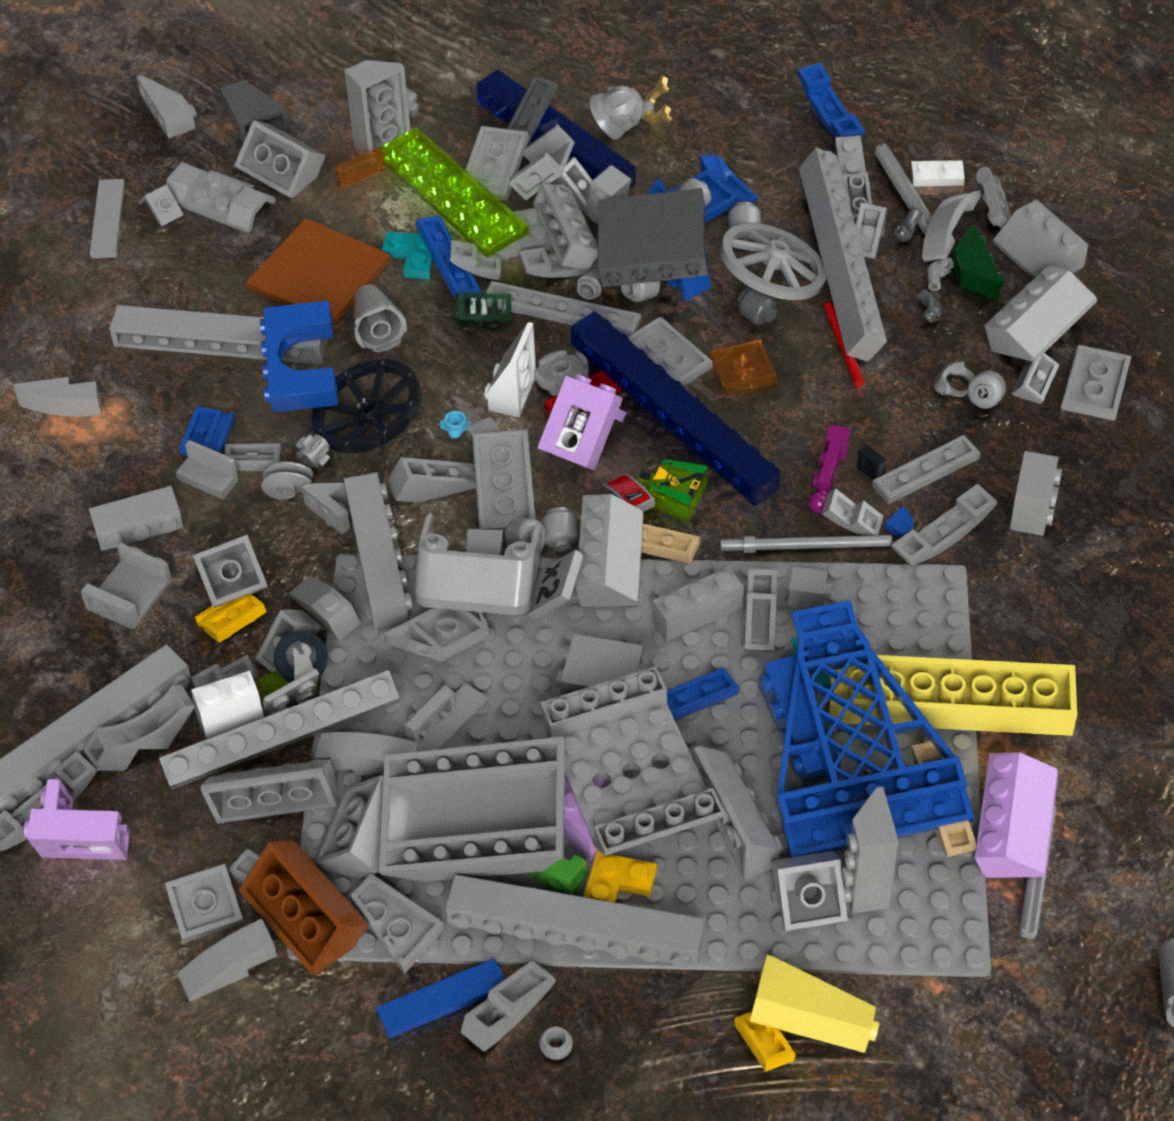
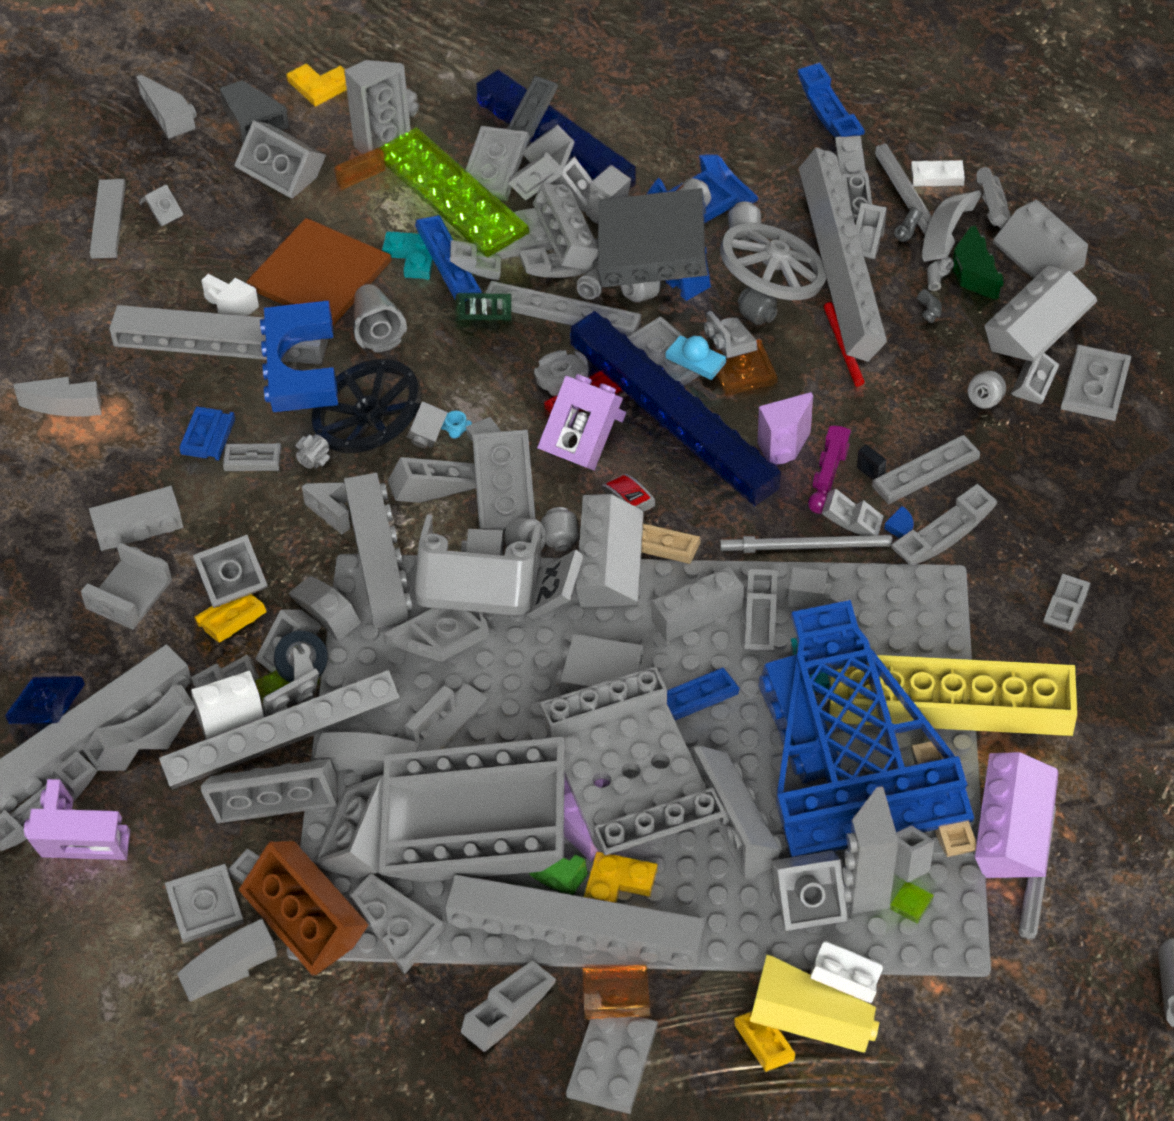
(45, 699): none -> clear blue tile
(208, 470): light grey panel -> none
(217, 196): light grey piece -> none
(231, 298): none -> white brick
(285, 479): light grey piece -> none
(316, 87): none -> yellow plate
(426, 425): none -> light grey brick
(439, 998): blue tile -> none
(513, 376): white slope -> none
(556, 1034): light grey plate -> none
(612, 1062): none -> light grey plate
(616, 992): none -> clear orange tile
(623, 108): light grey helmet -> none
(676, 487): torso -> none
(696, 356): none -> medium azure tile
(729, 335): none -> light grey bracket
(784, 428): none -> lavender slope
(846, 971): none -> white bracket
(912, 902): none -> clear neon green tile
(913, 854): none -> light grey brick
(941, 384): light grey piece -> none
(1036, 493): light grey brick -> none
(1067, 603): none -> light grey slope

